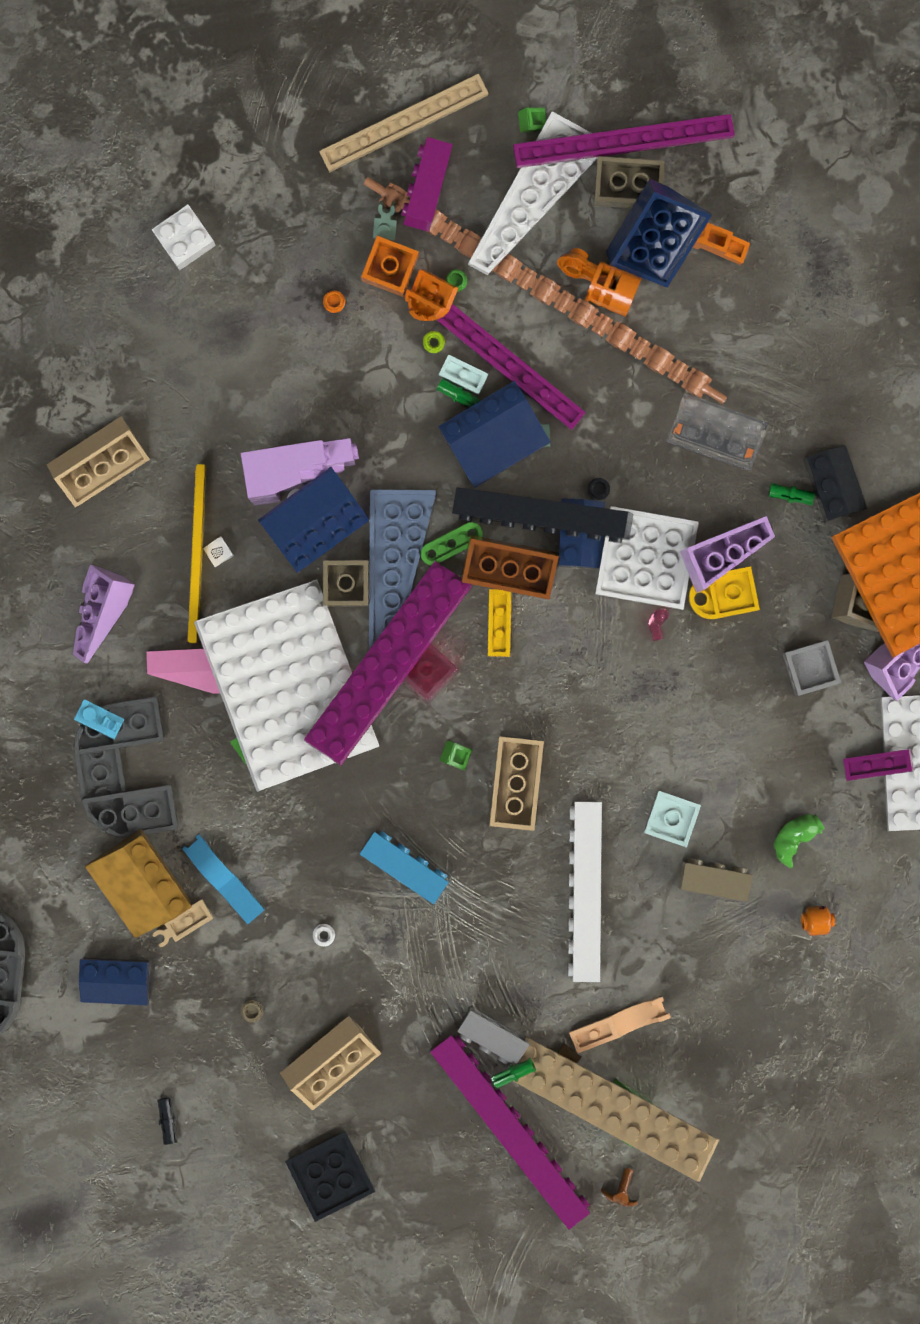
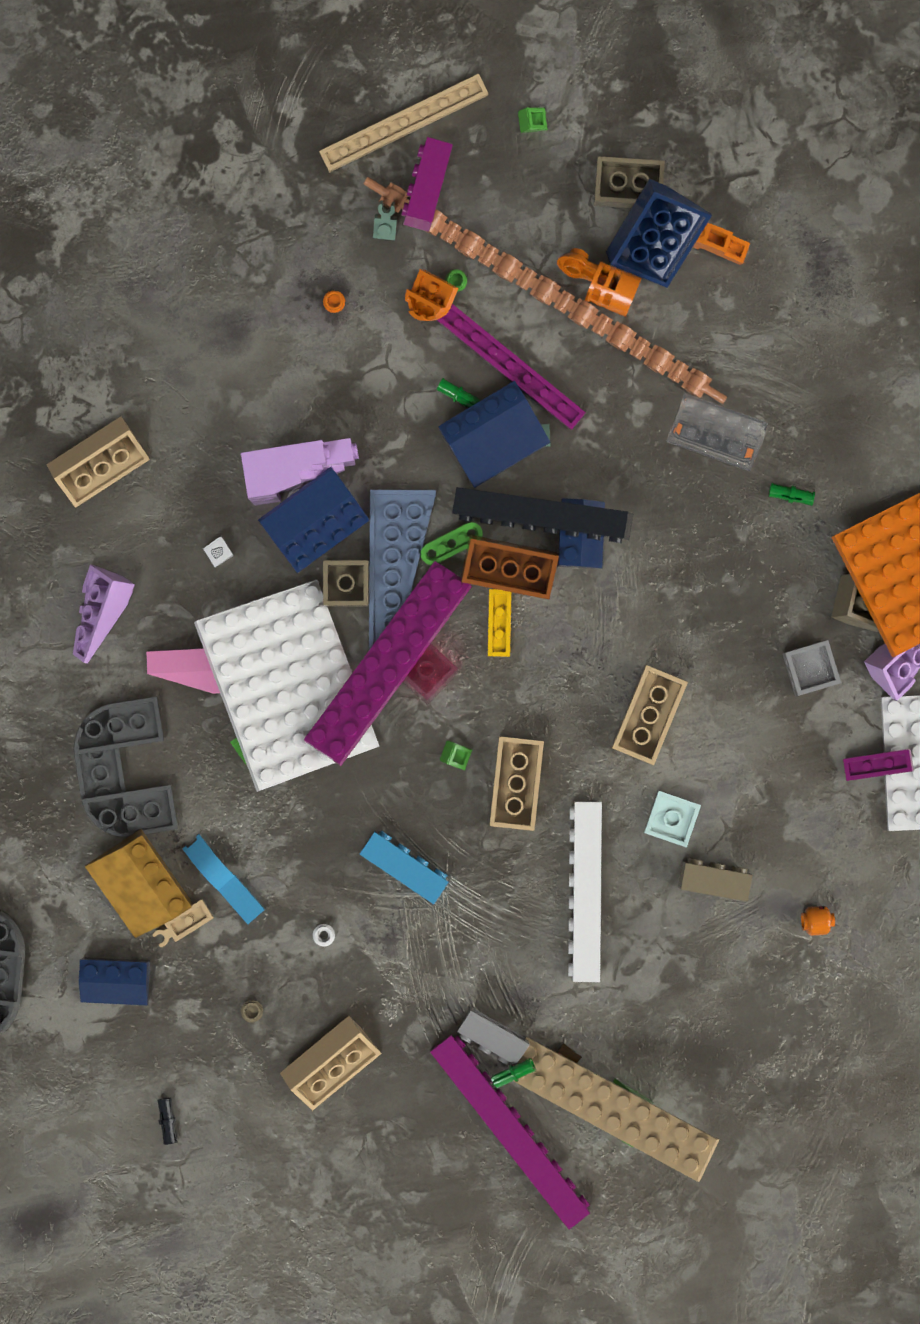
(98, 719): medium azure plate -> none
(183, 237): white brick -> none
(197, 552): yellow tile -> none
(330, 1176): black plate -> none
(390, 266): orange brick -> none
(433, 335): lime plate -> none
(463, 374): light aqua plate -> none
(529, 198): white wing -> none
(598, 489): black plate -> none
(618, 1024): light nougat piece -> none
(621, 1196): dark orange plant -> none
(623, 141): magenta plate -> none
(649, 563): white plate -> none
(649, 715): none -> tan brick
(655, 623): clear pink arm -> none
(718, 555): lavender wedge -> none
(728, 595): yellow plate -> none
(798, 830): bright green animal -> none
(834, 483): black slope -> none

